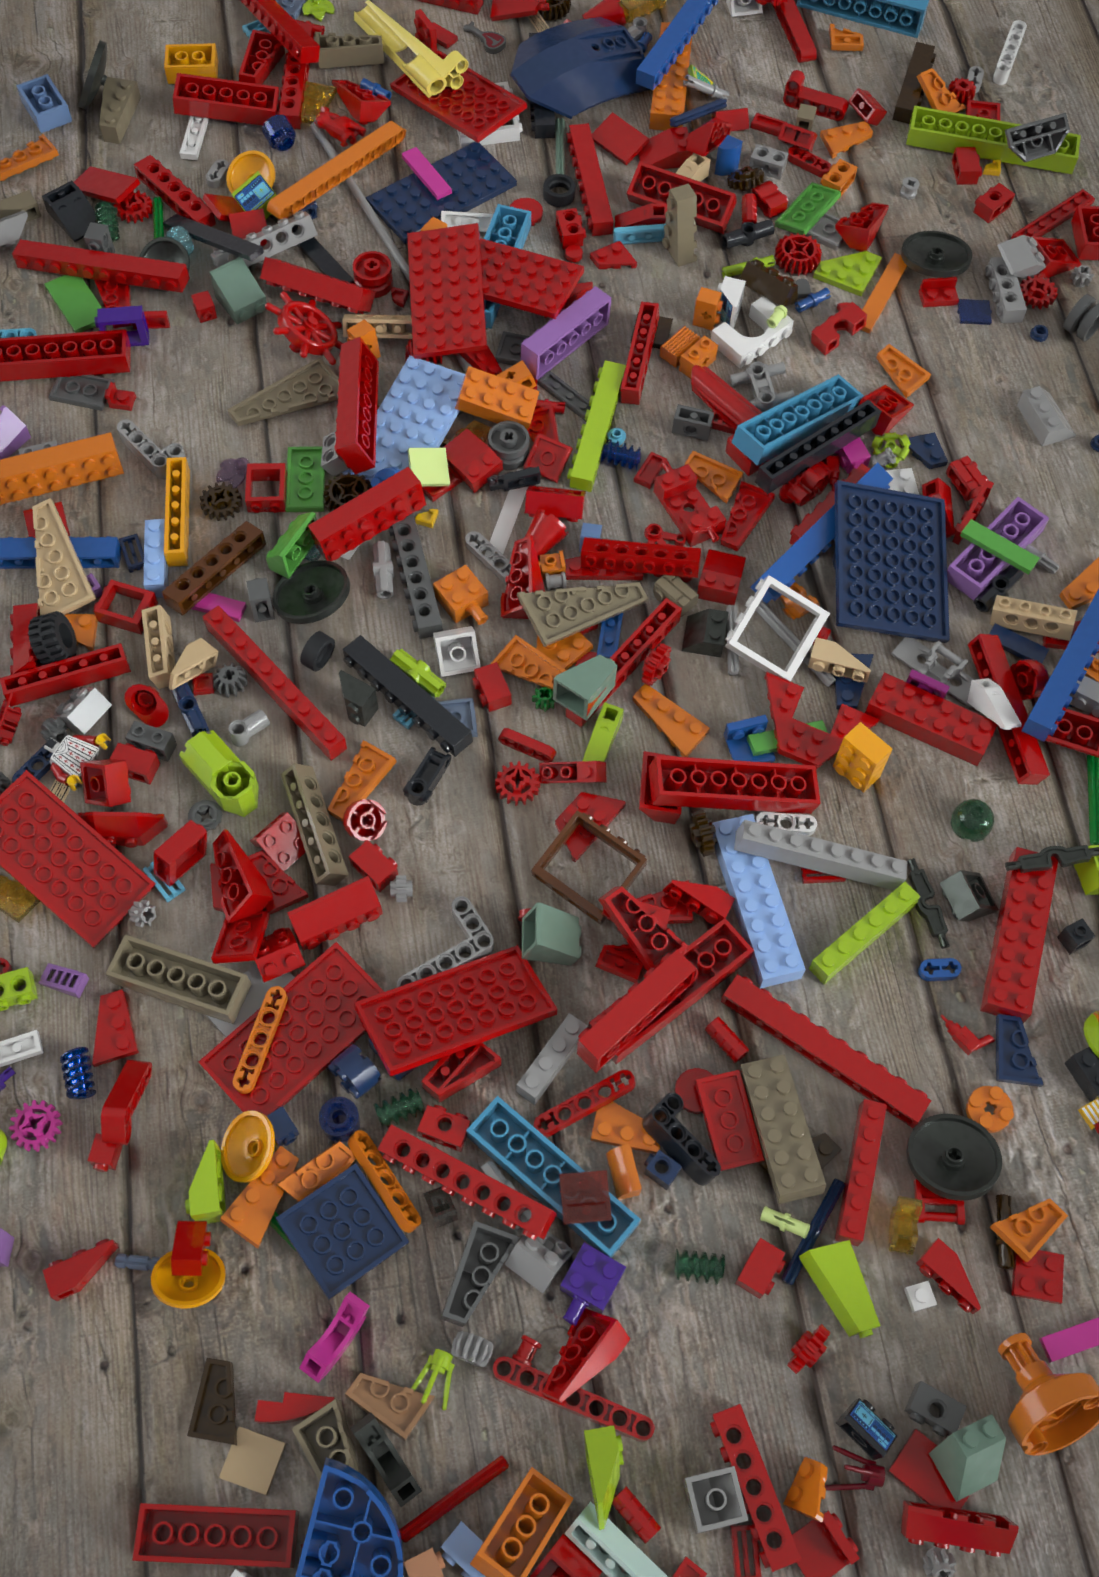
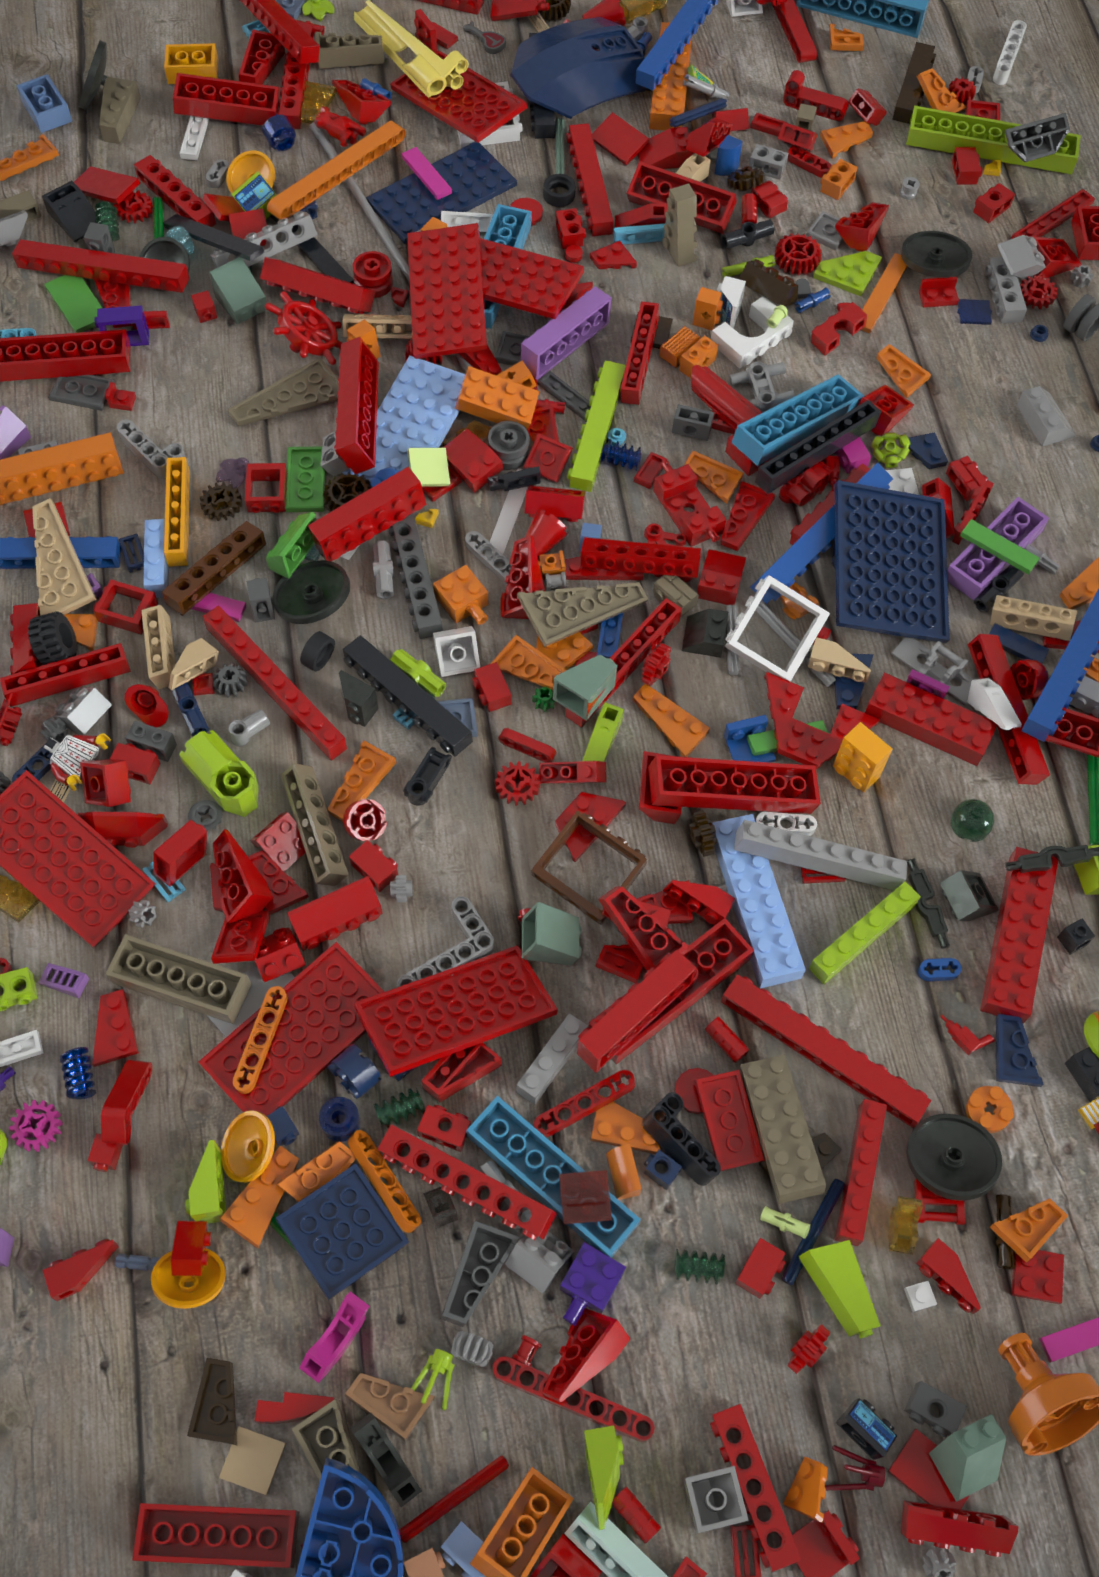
(808, 209): bright green tile -> none
(884, 458): light grey bush -> none

